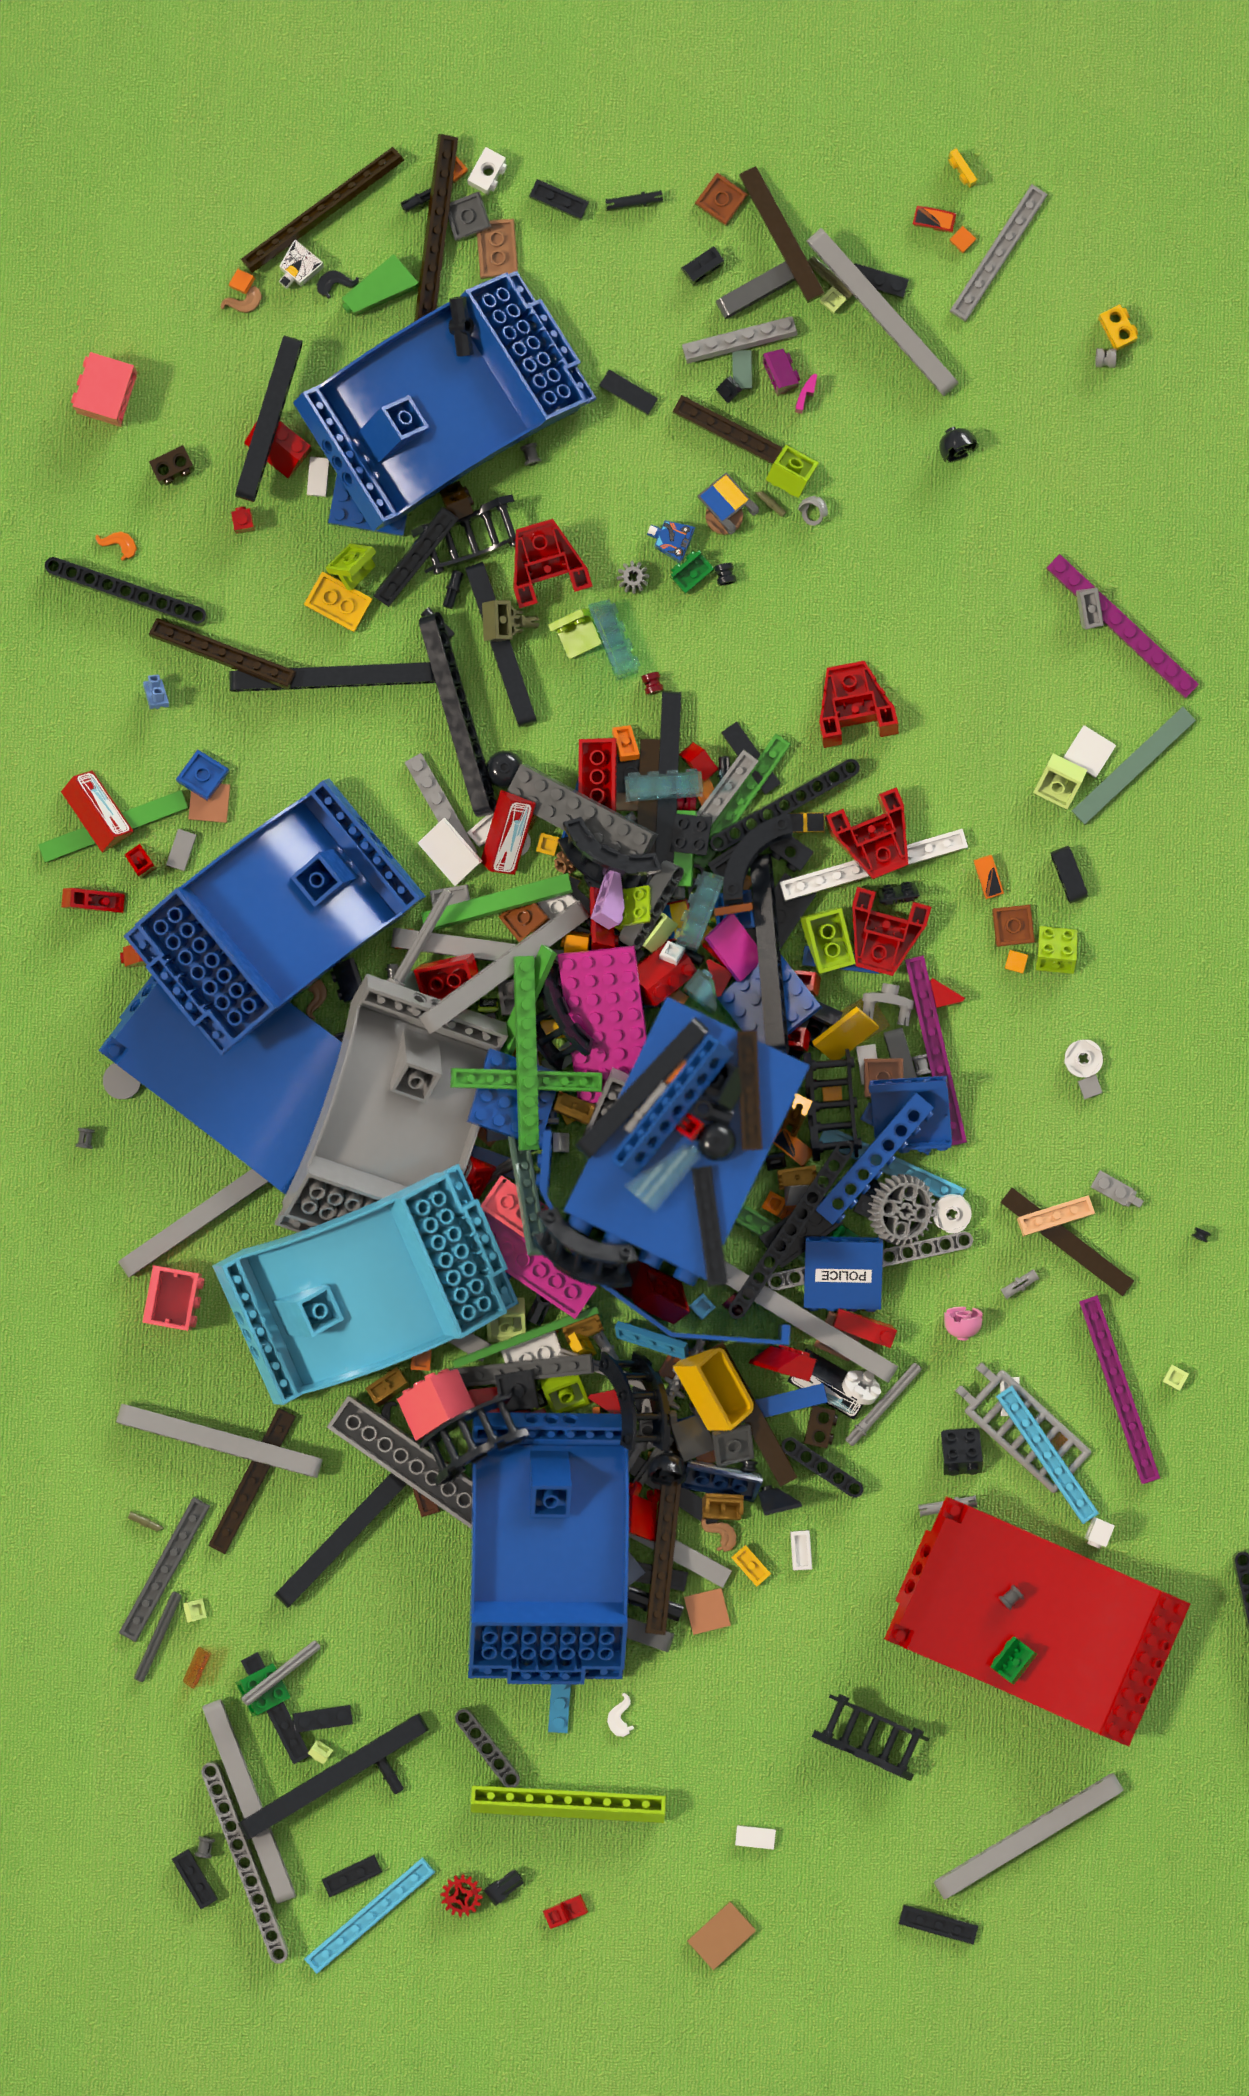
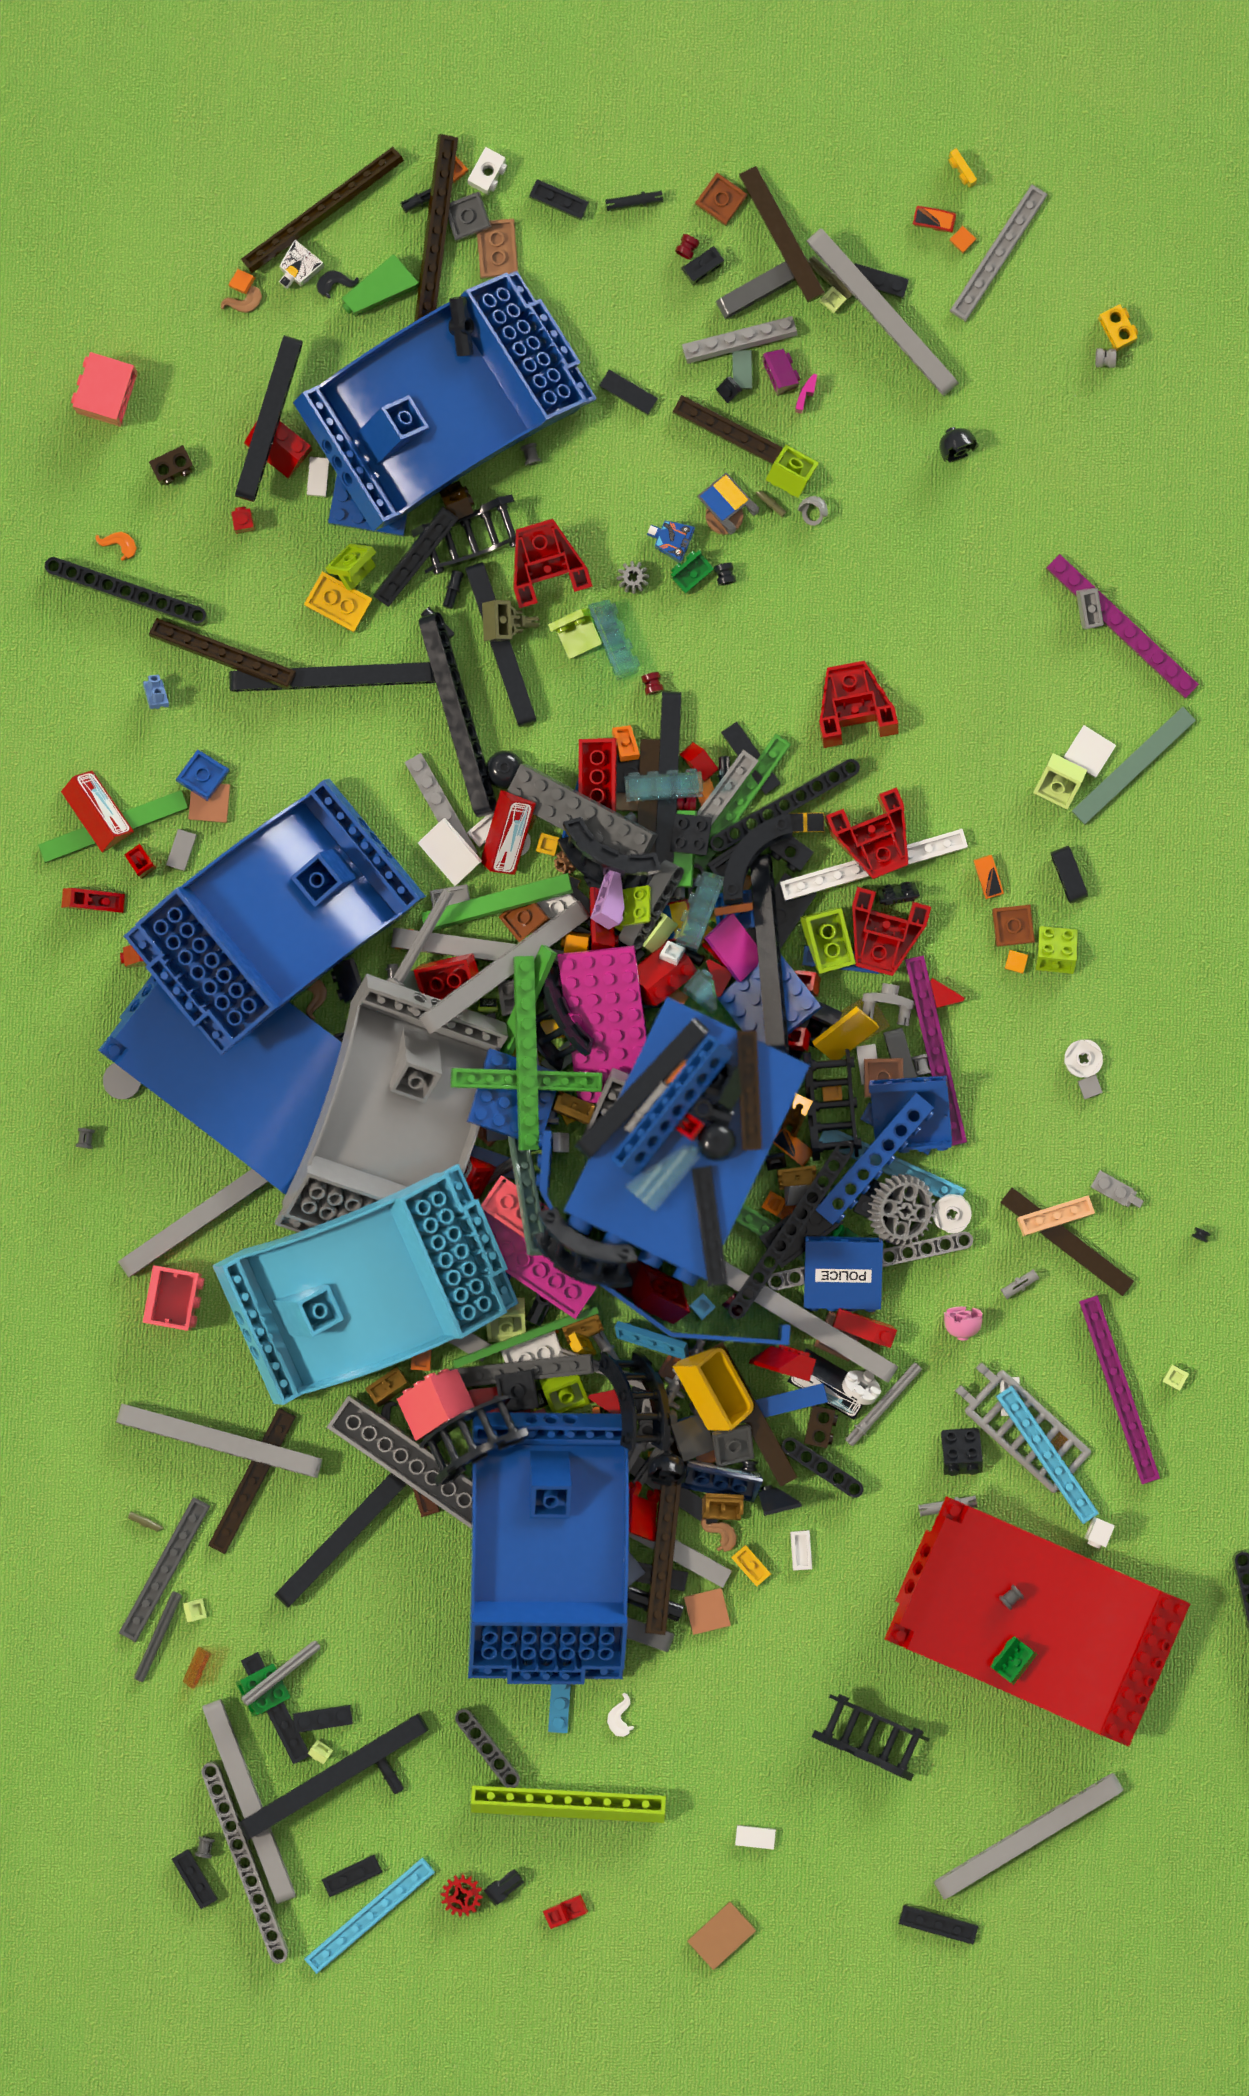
(687, 246): none -> dark red wheel

